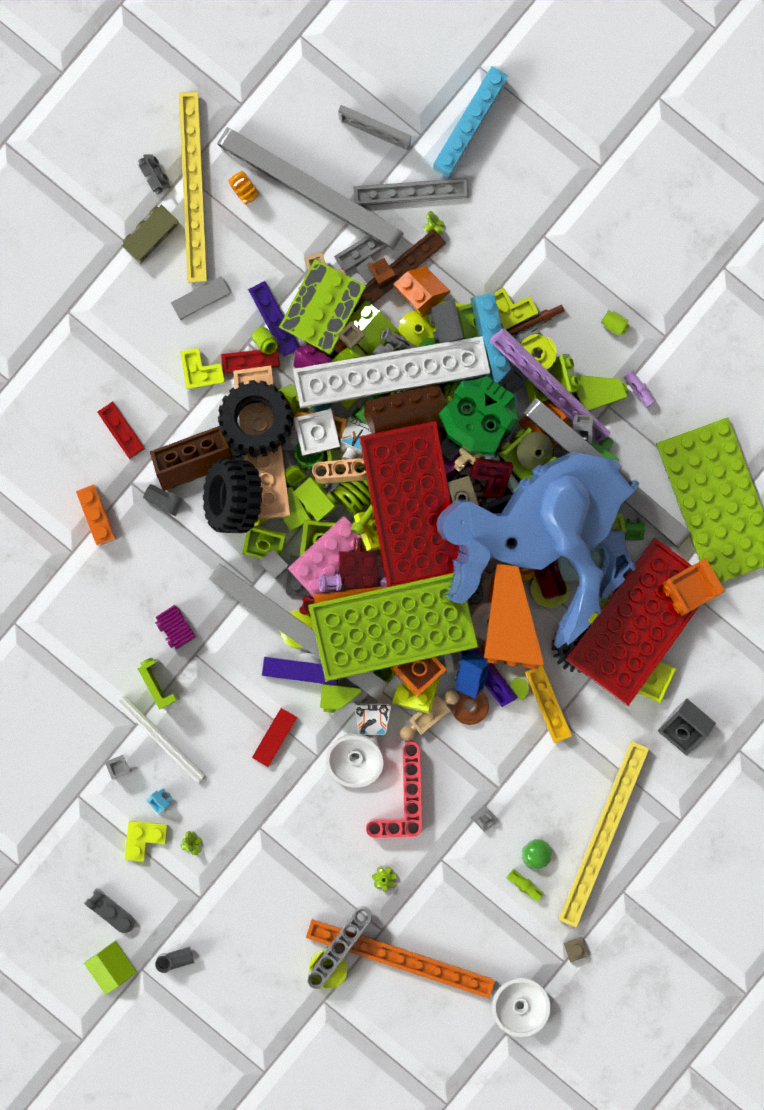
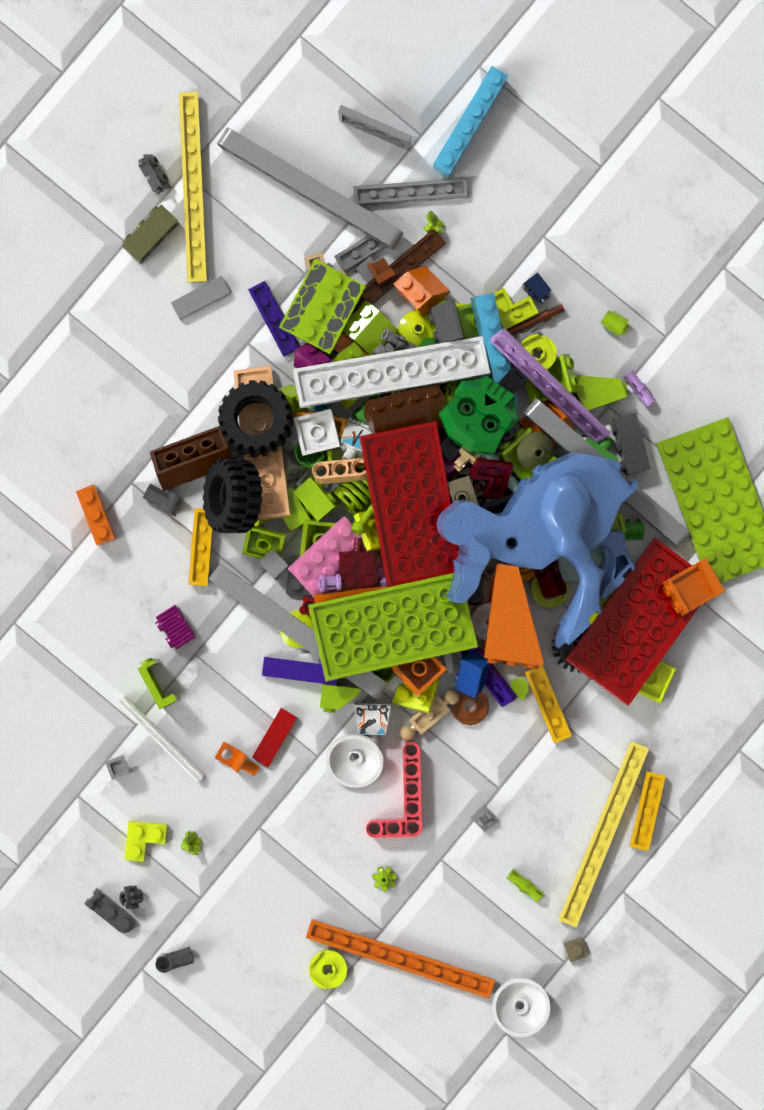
(110, 967): lime slope -> none
(121, 430): red tile -> none
(131, 897): none -> dark grey gear
(158, 802): medium azure tile -> none
(199, 375): neon yellow plate -> none
(200, 550): none -> yellow plate
(237, 761): none -> orange bracket
(243, 187): light orange gear -> none
(249, 360): red tile -> none
(264, 340): lime brick -> none
(294, 475): lime tile -> none
(336, 956): light grey beam -> none
(351, 335): dark tan plate -> none
(537, 288): none -> dark blue brick
(537, 854): bright green hair -> none
(584, 426): light grey panel -> none
(630, 444): none -> dark grey brick
(647, 811): none -> yellow plate
(687, 727): dark grey slope -> none

